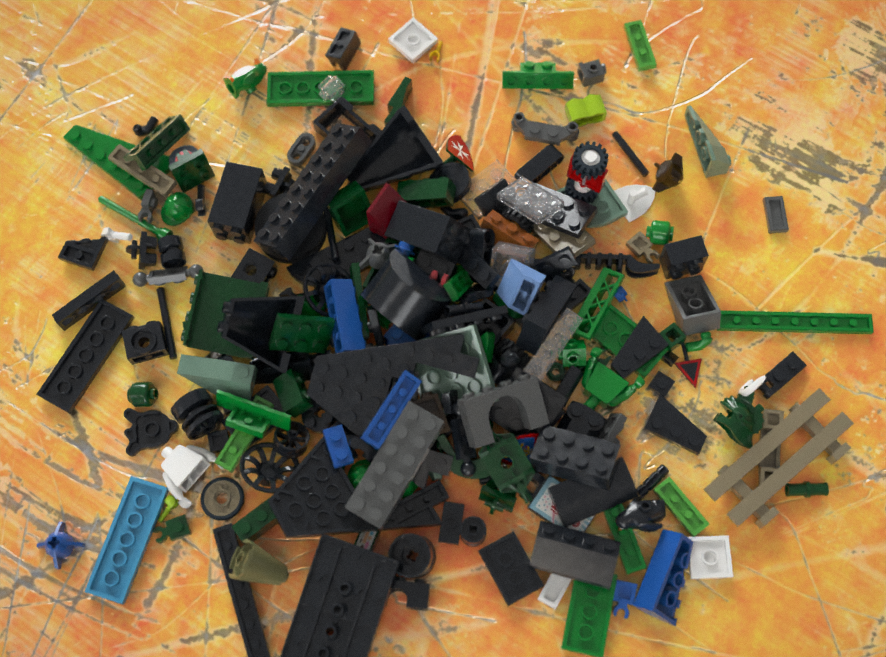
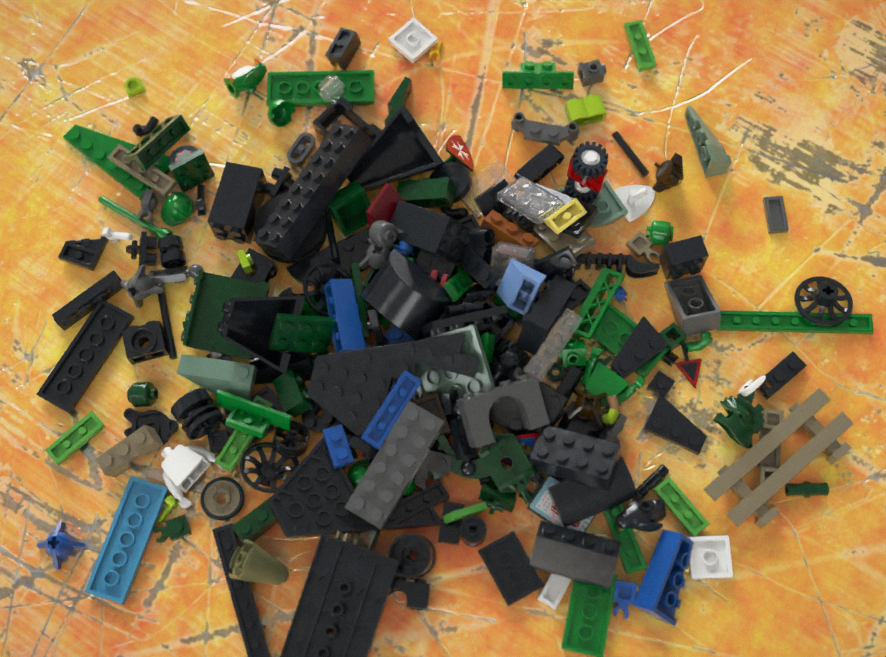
(75, 438): none -> bright green plate
(117, 458): none -> dark tan arch
(134, 87): none -> lime tile
(140, 286): none -> dark grey piece
(245, 260): none -> lime plate
(280, 112): none -> green hair
(354, 539): none -> dark tan plate
(383, 233): none -> dark grey head
(465, 512): none -> bright green tile
(565, 216): none -> light yellow slope
(587, 406): none -> dark brown piece
(614, 410): none -> arm
(826, 297): none -> black wheel

